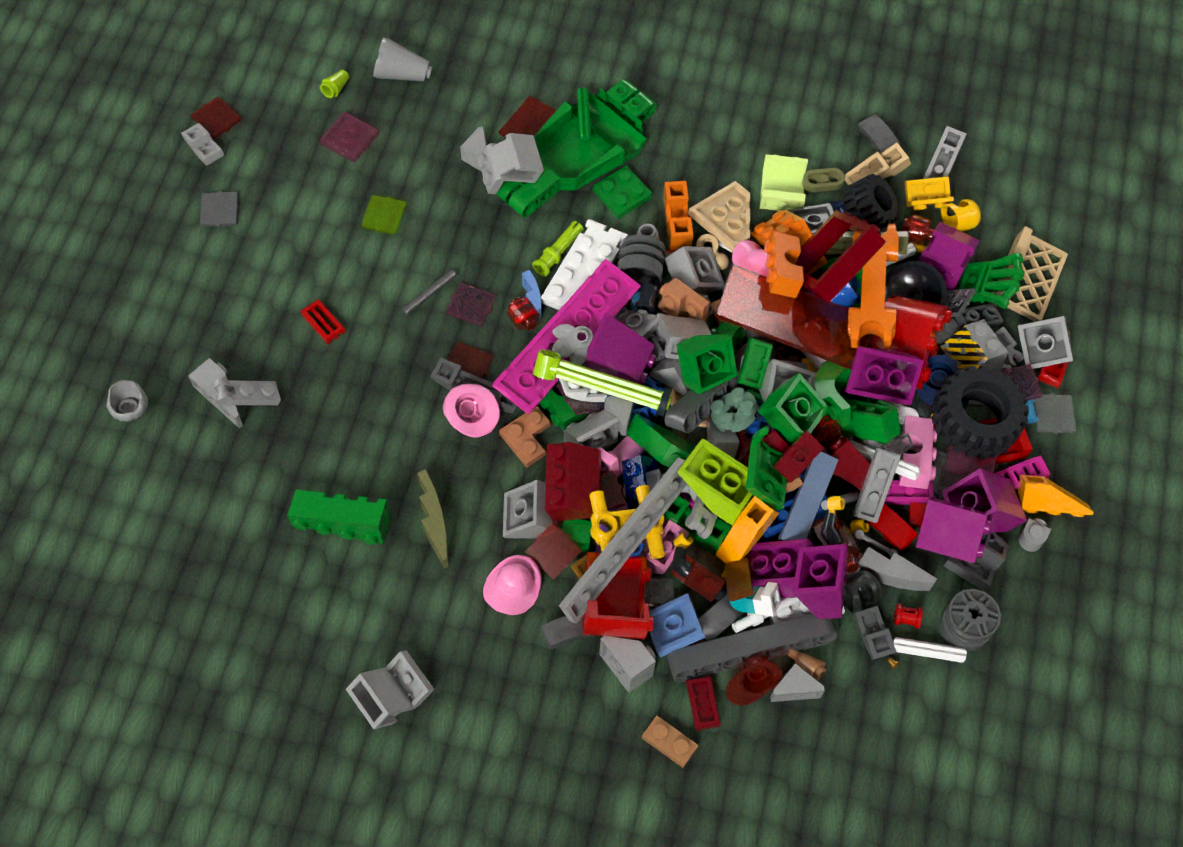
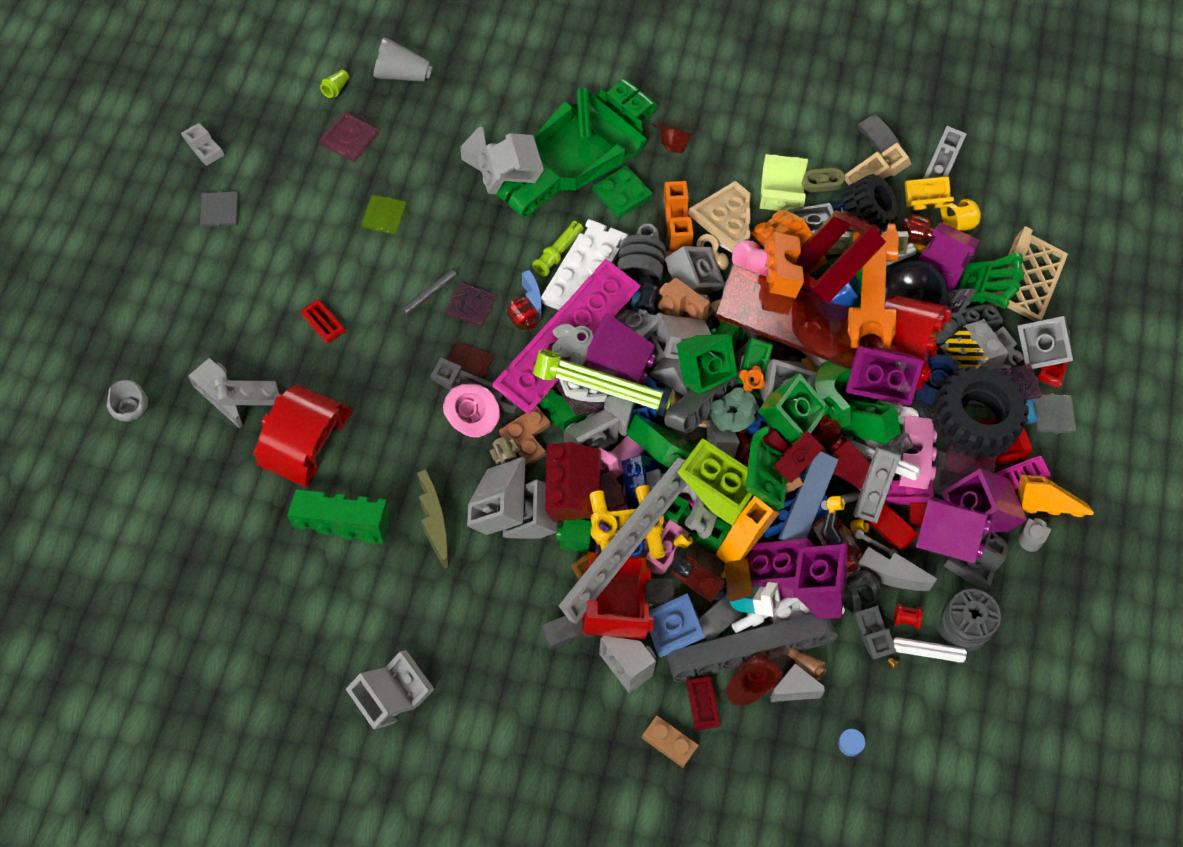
(216, 117): clear red piece -> none
(297, 432): none -> red cylinder
(498, 498): none -> light grey slope
(504, 450): none -> dark tan gear
(513, 585): bright pink hat -> none
(528, 118): clear red piece -> none
(553, 550): clear red piece -> none
(672, 138): none -> clear red piece
(758, 381): none -> orange plate
(851, 742): none -> medium blue tile

